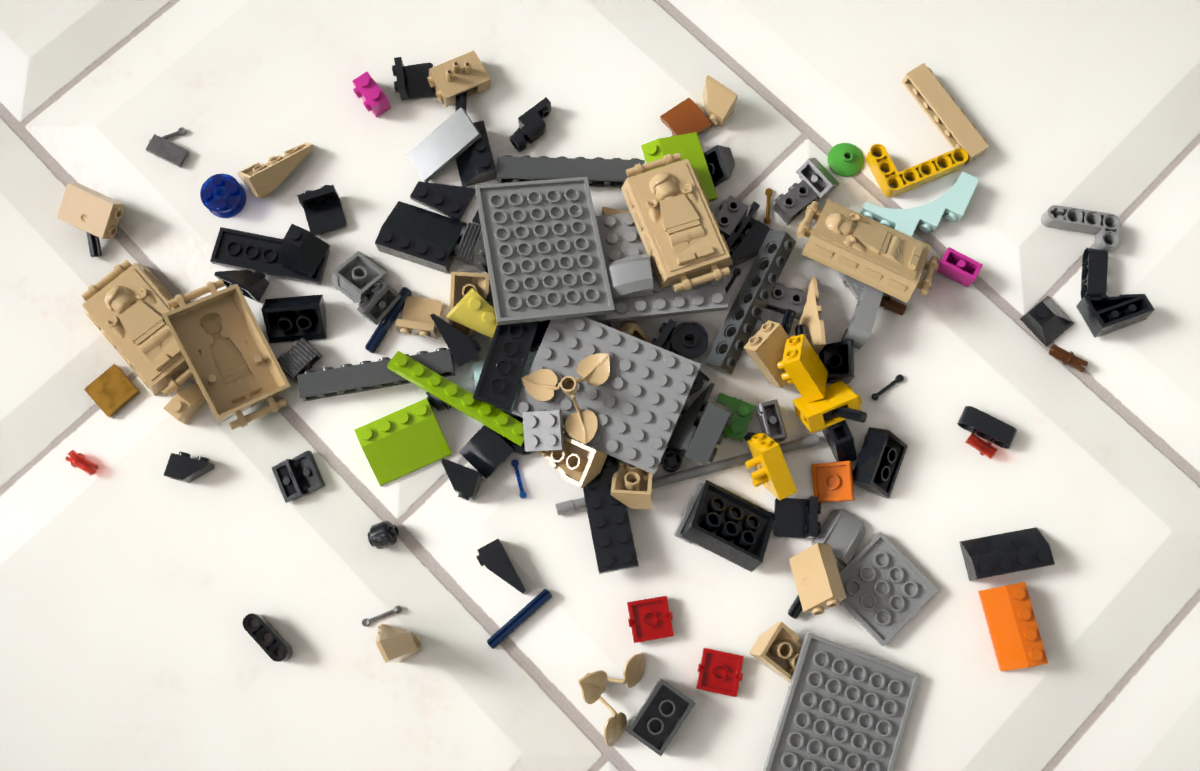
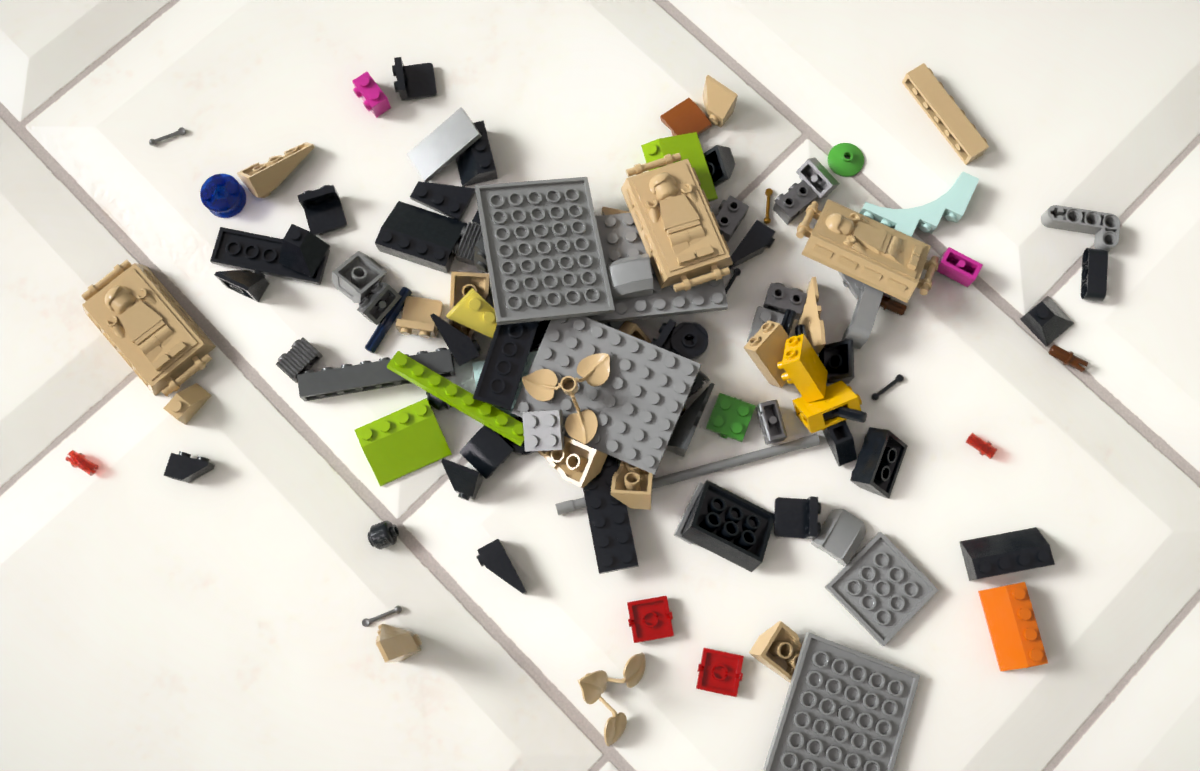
(92, 213): tan piece -> none
(112, 390): pearl gold tile -> none
(167, 150): flat silver tile -> none
(227, 352): tan piece -> none
(258, 635): black beam -> none
(295, 318): black slope -> none
(298, 476): black slope -> none
(459, 80): tan piece -> none
(515, 464): clear blue hinge -> none
(519, 618): dark blue axle -> none
(531, 125): black plate -> none
(599, 171): dark grey brick -> none
(660, 717): dark grey brick -> none
(672, 458): black wheel -> none
(709, 432): dark grey brick -> none
(745, 223): black wing -> none
(750, 301): dark grey brick -> none
(770, 464): yellow piece -> none
(816, 581): tan piece -> none
(833, 481): orange tile -> none
(915, 173): yellow beam -> none
(987, 427): black beam -> none
(1112, 313): black wedge -> none

